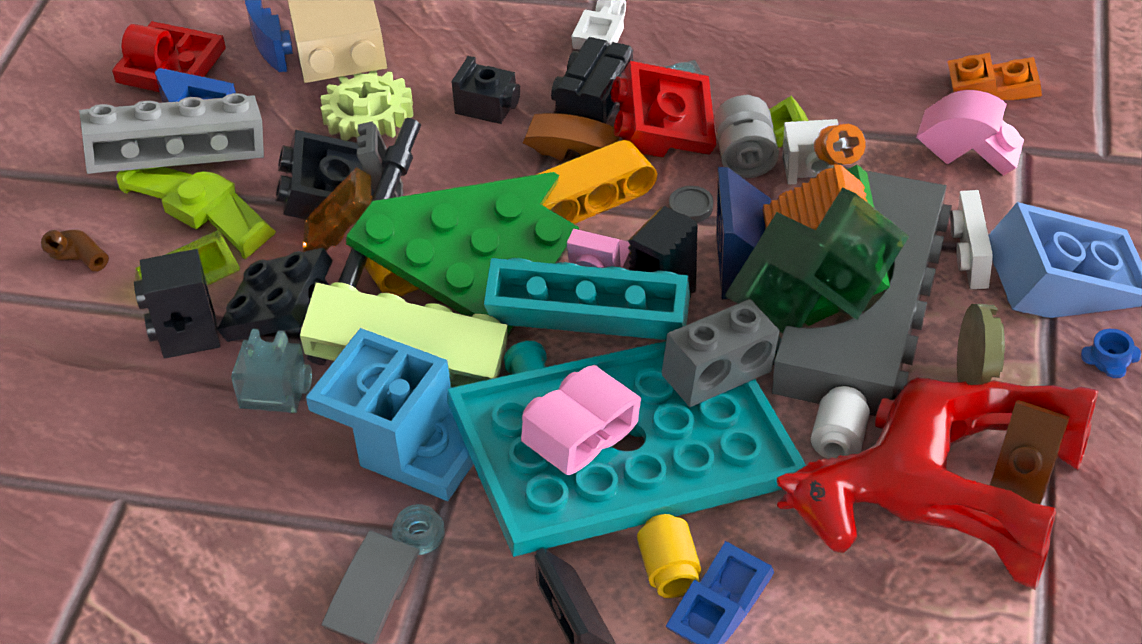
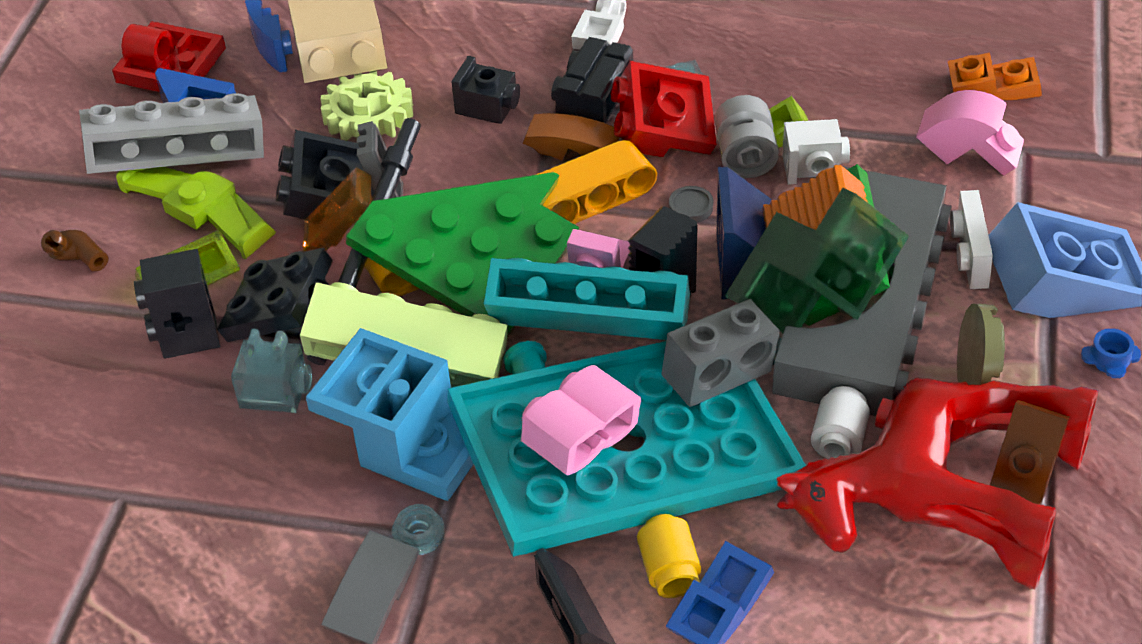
(849, 154): orange bush -> none

